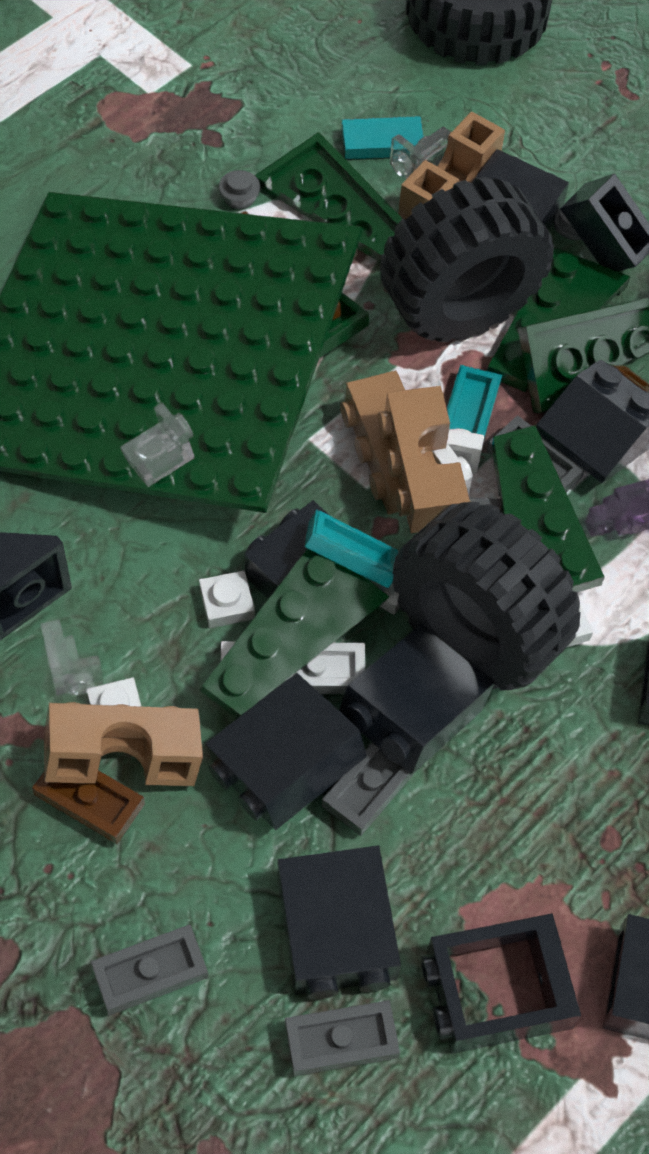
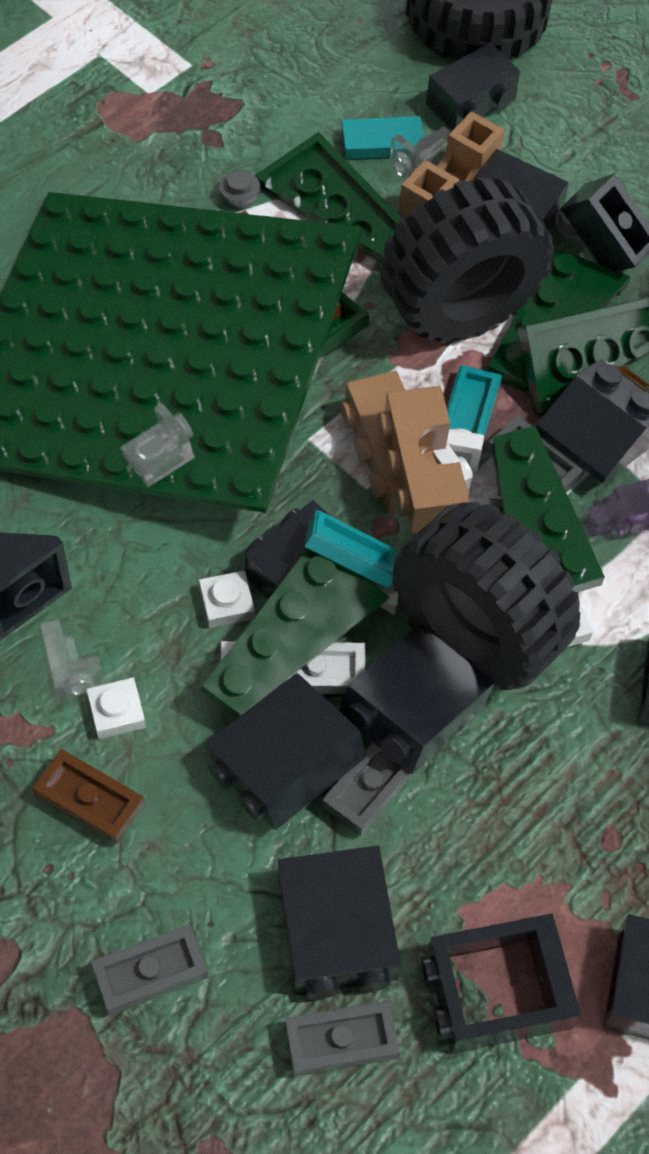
(159, 737): medium nougat arch -> none
(473, 83): none -> black brick

